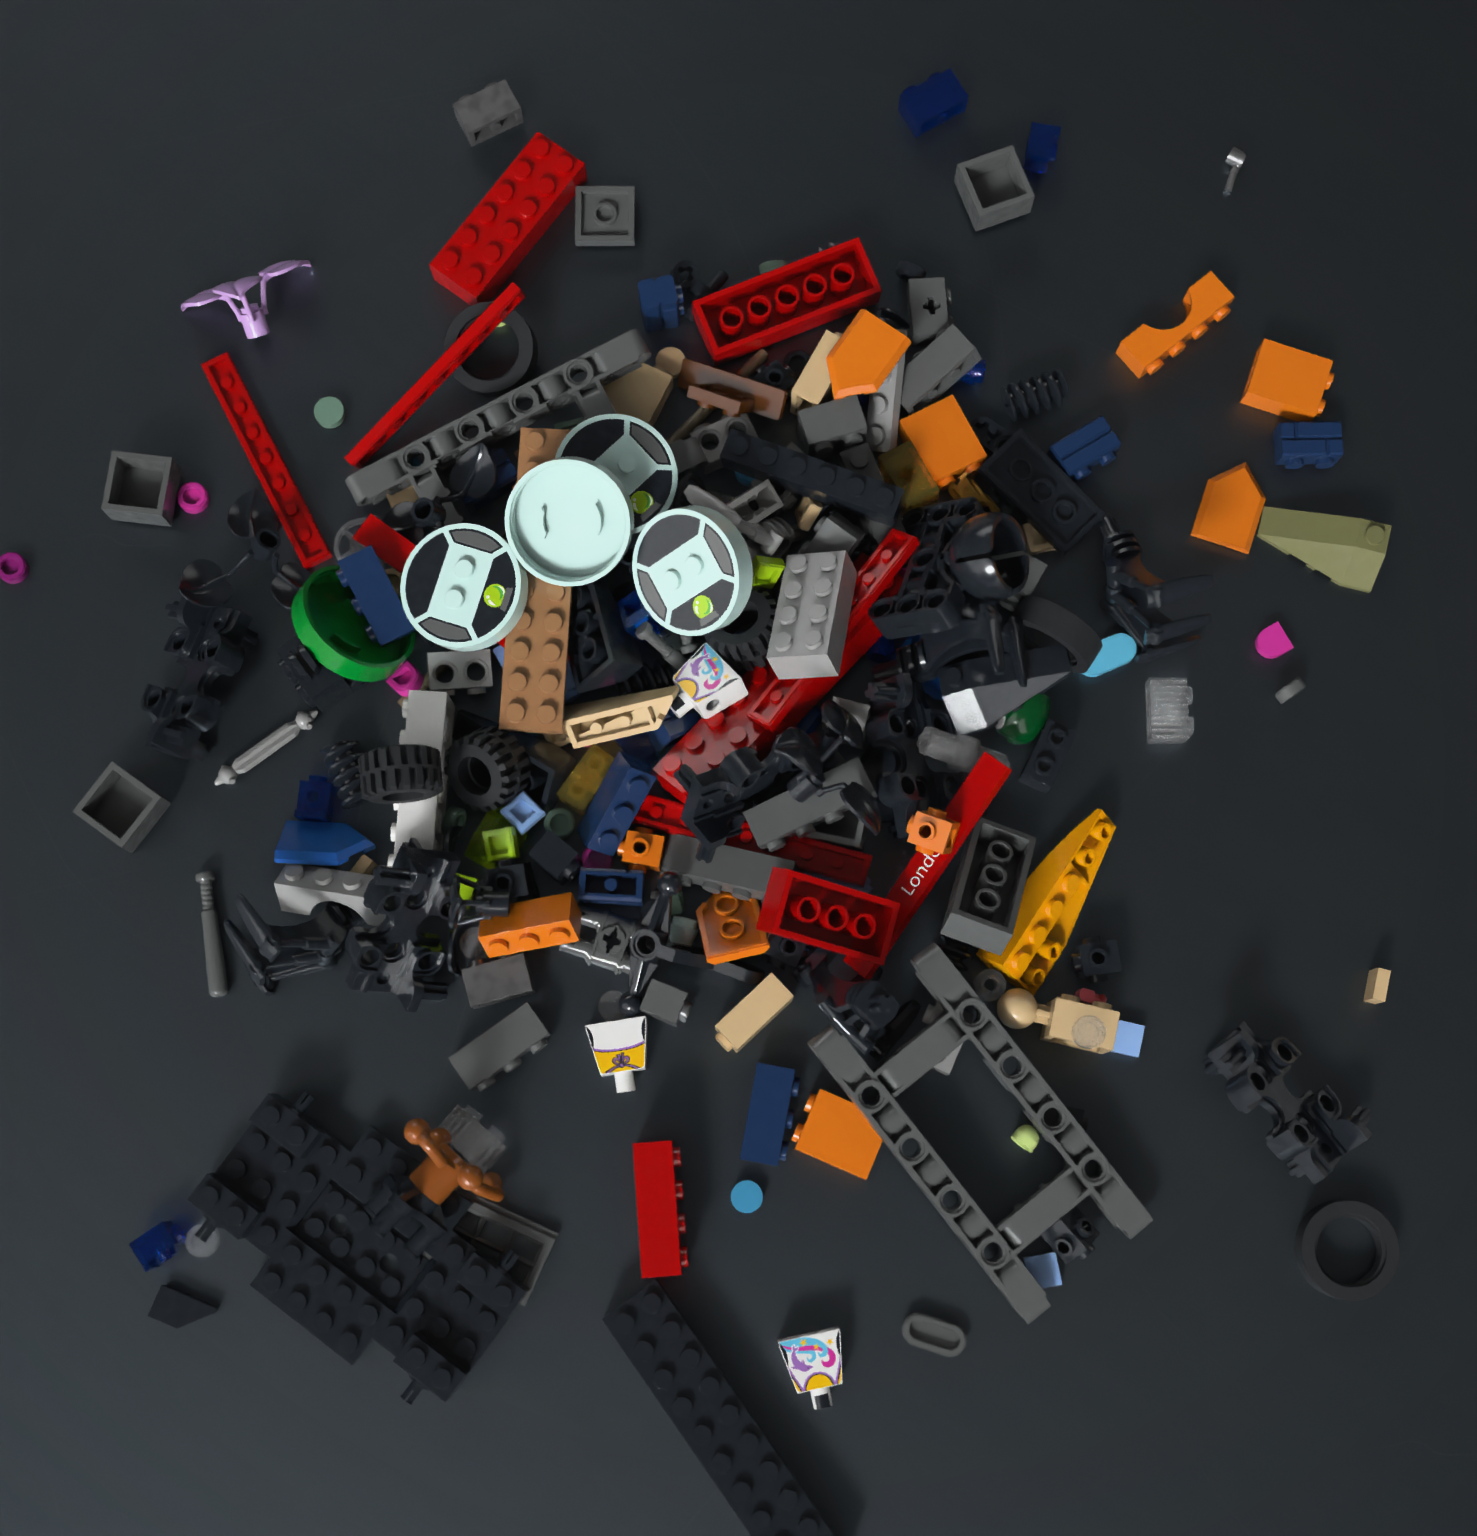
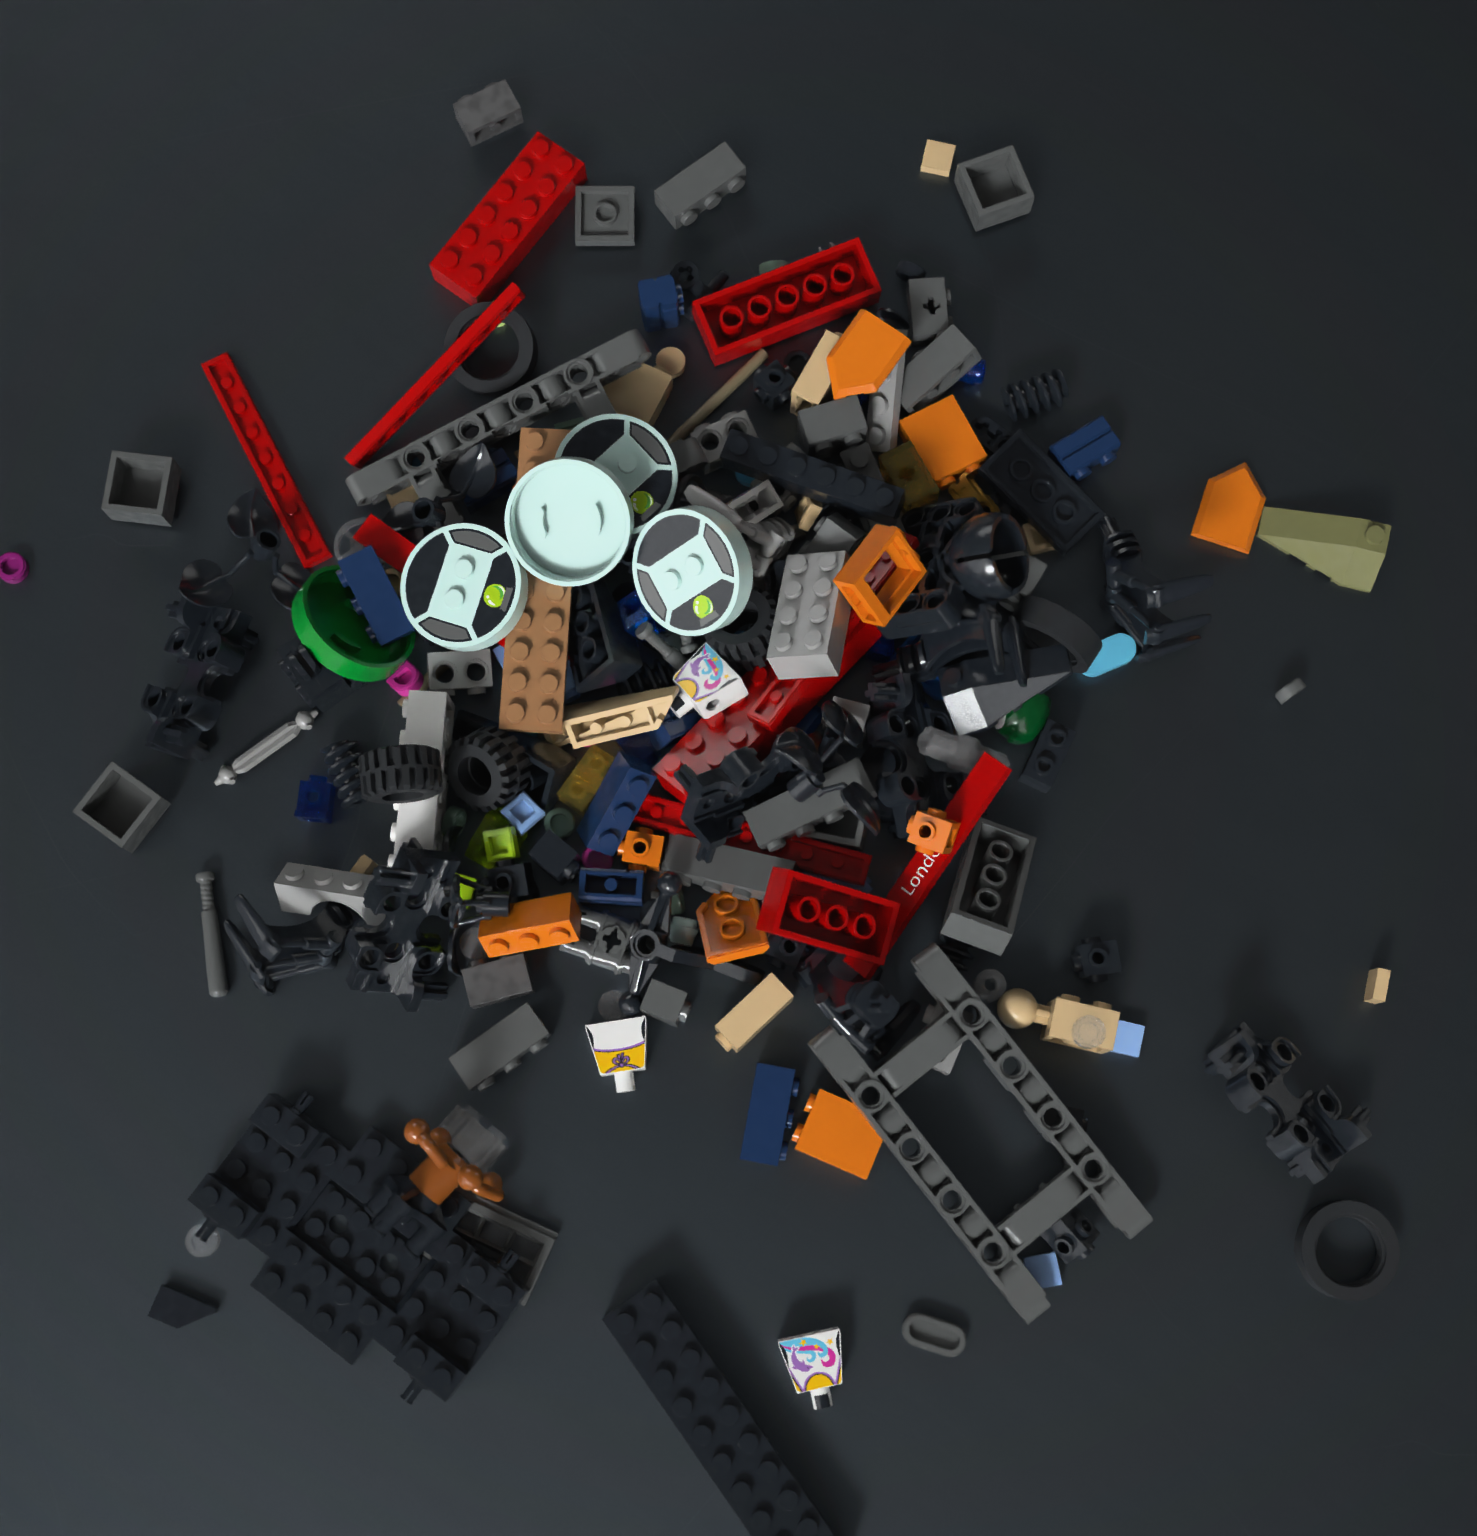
(158, 1244): clear blue brick -> none
(193, 497): dark pink tile -> none
(251, 315): lavender plant -> none
(319, 843): blue tile -> none
(329, 412): sand green tile -> none
(658, 1209): red brick -> none
(700, 186): none -> dark grey brick
(730, 391): reddish brown bracket -> none
(746, 1196): dark azure tile -> none
(766, 571): lime tile -> none
(850, 580): none -> orange window
(932, 102): clear blue brick -> none
(937, 158): none -> tan tile
(1026, 1137): yellowish green hinge -> none
(1041, 147): clear blue brick -> none
(1052, 904): light orange wedge -> none
(1088, 996): coral tile -> none
(1148, 347): orange arch -> none
(1168, 710): clear brick -> none
(1235, 159): flat silver hand -> none
(1273, 642): dark pink tile -> none
(1287, 382): orange brick -> none
(1308, 444): dark blue brick -> none

